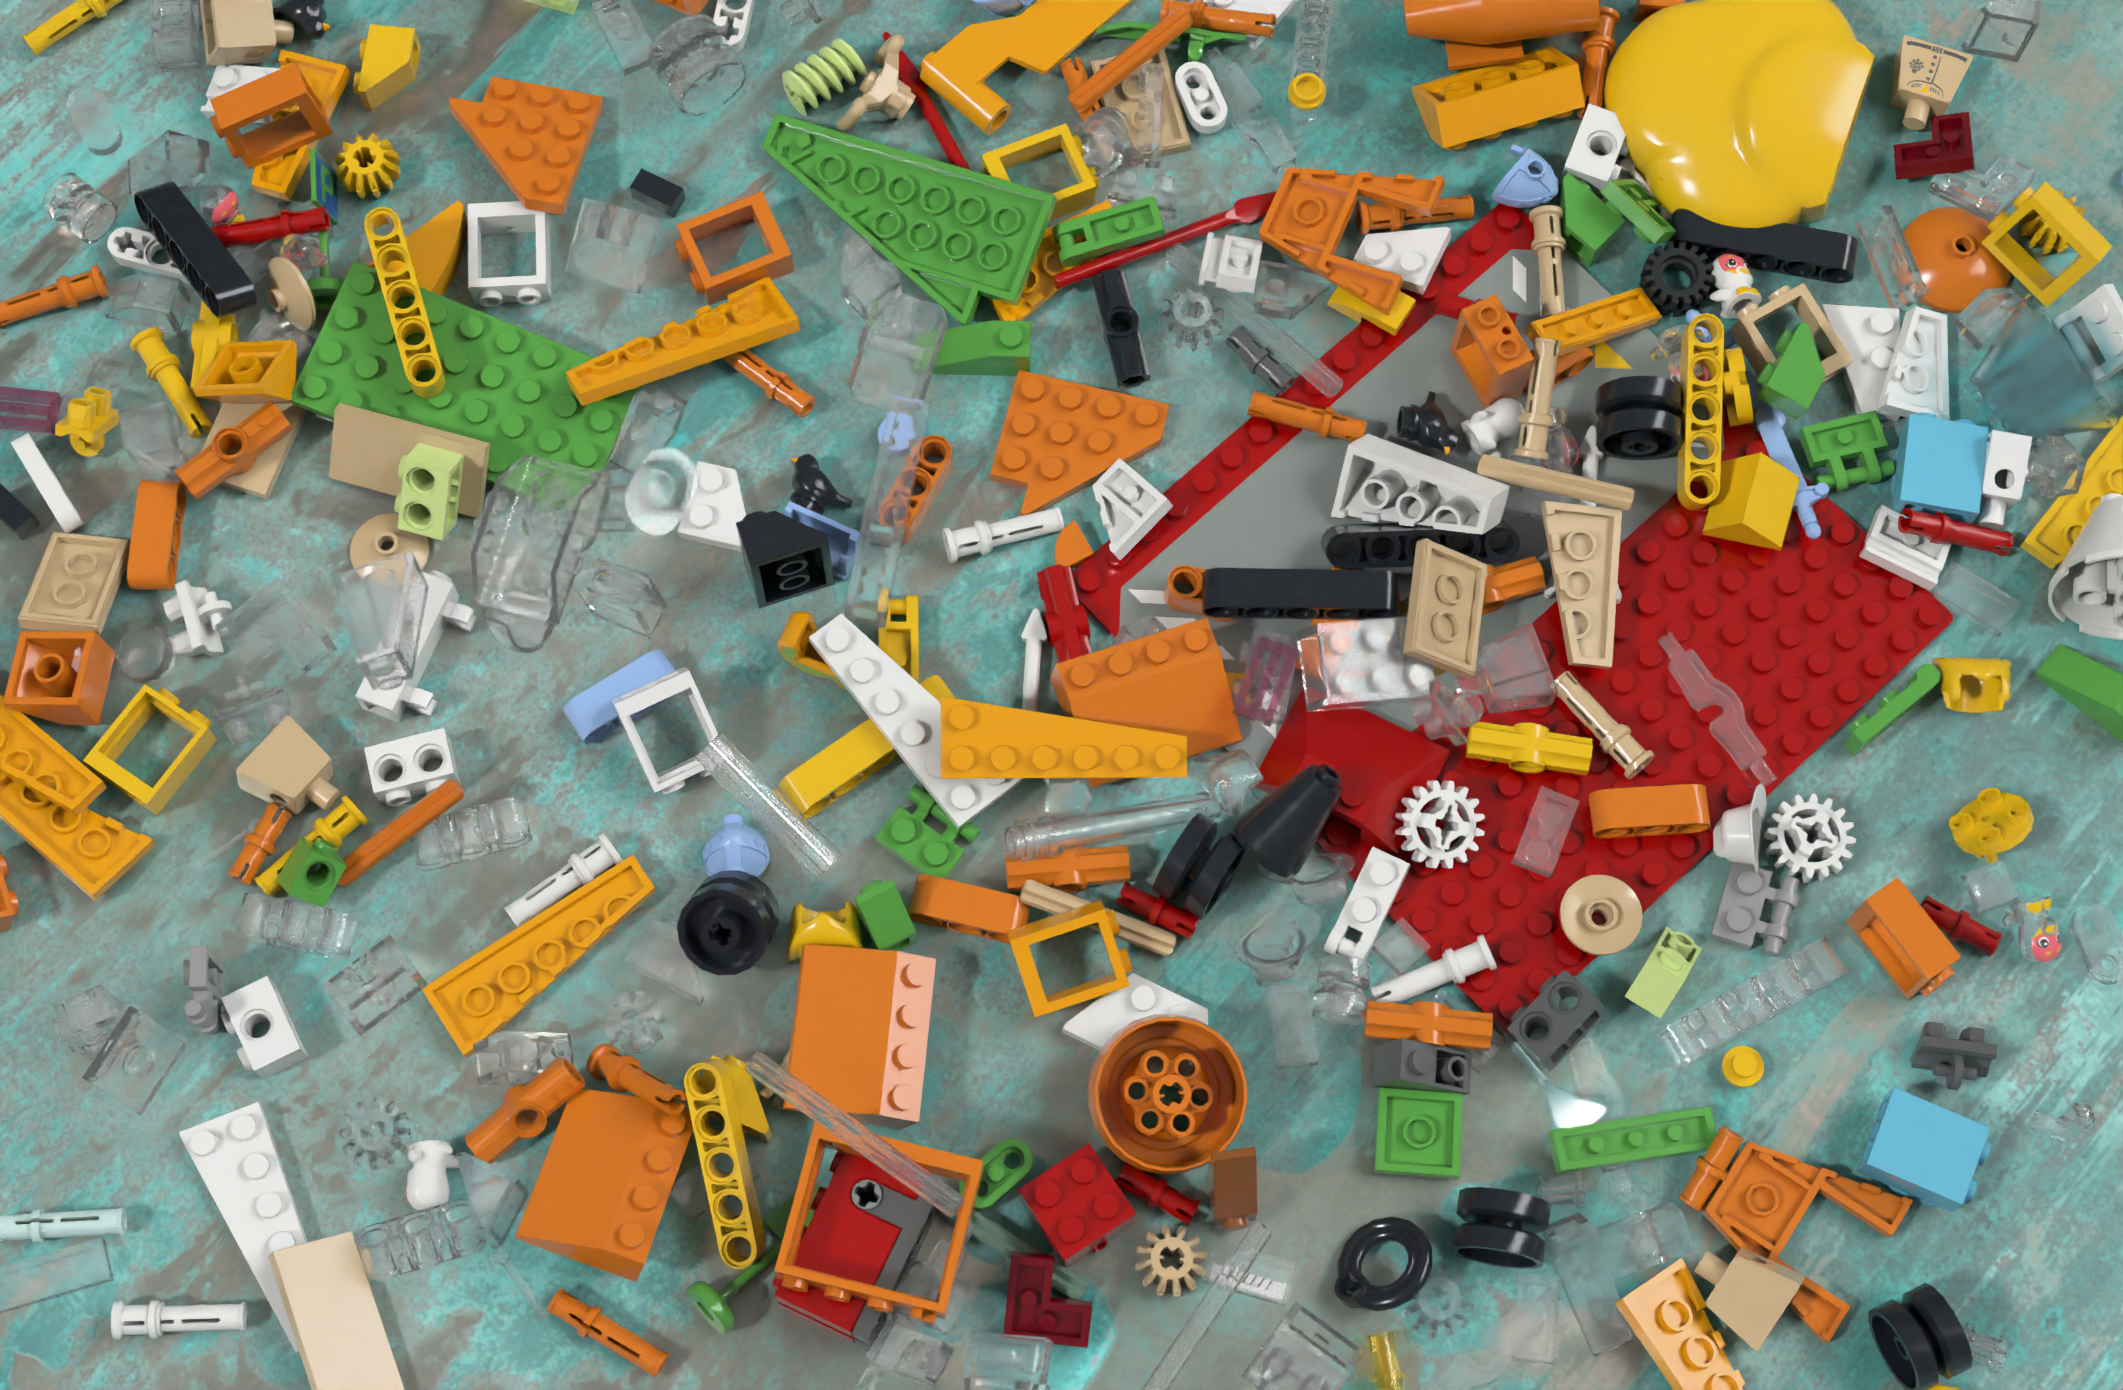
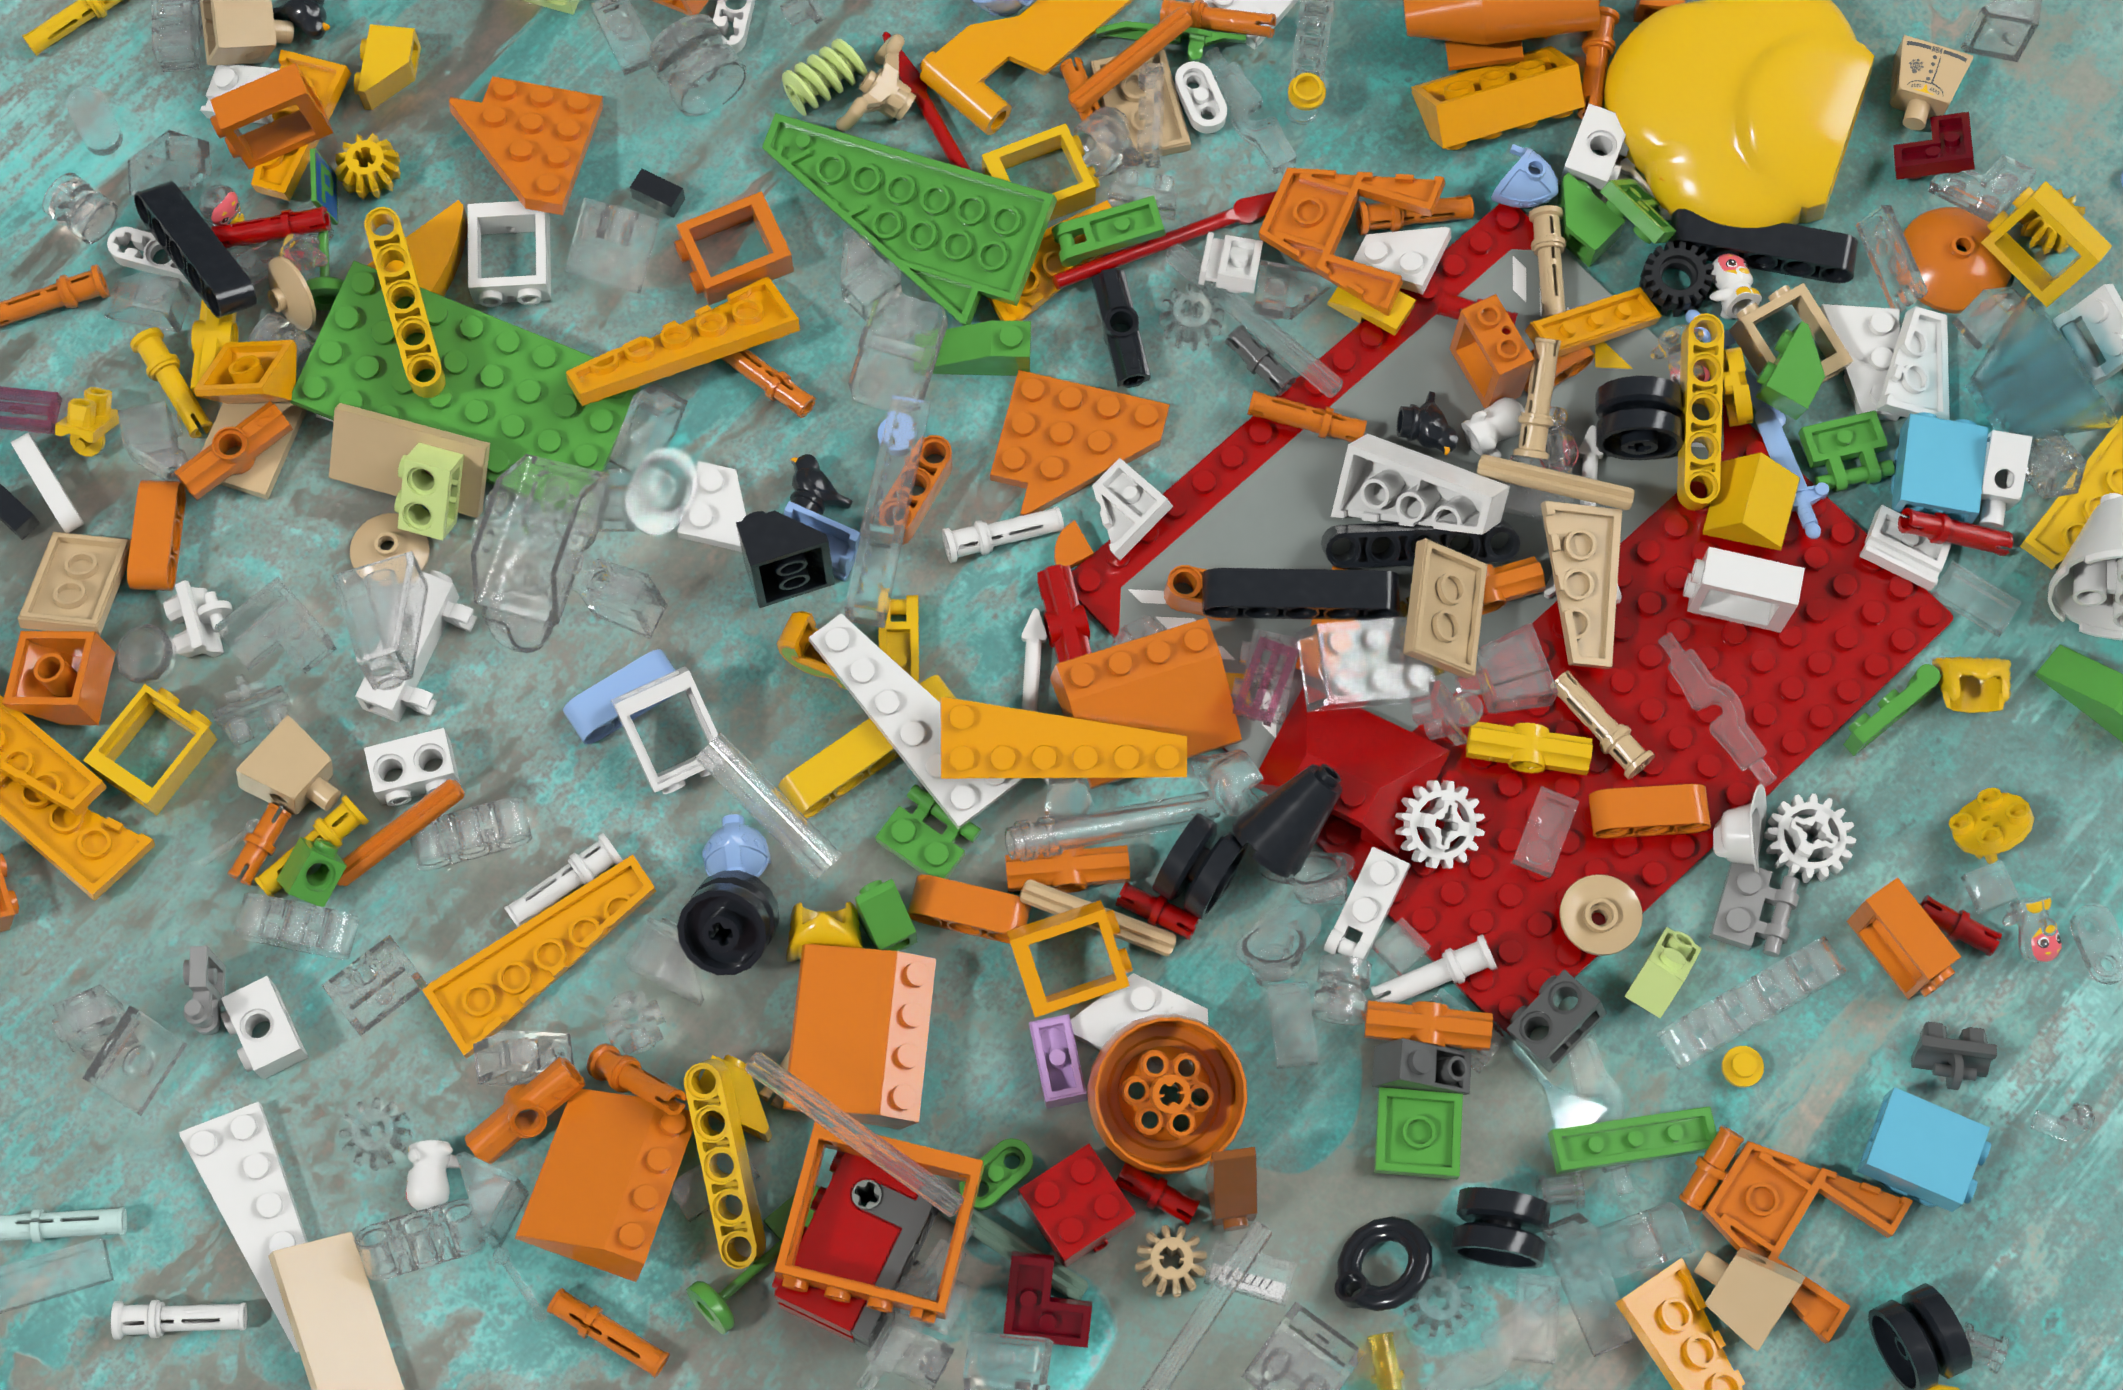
(1058, 1061): none -> lavender slope
(1744, 589): none -> white window

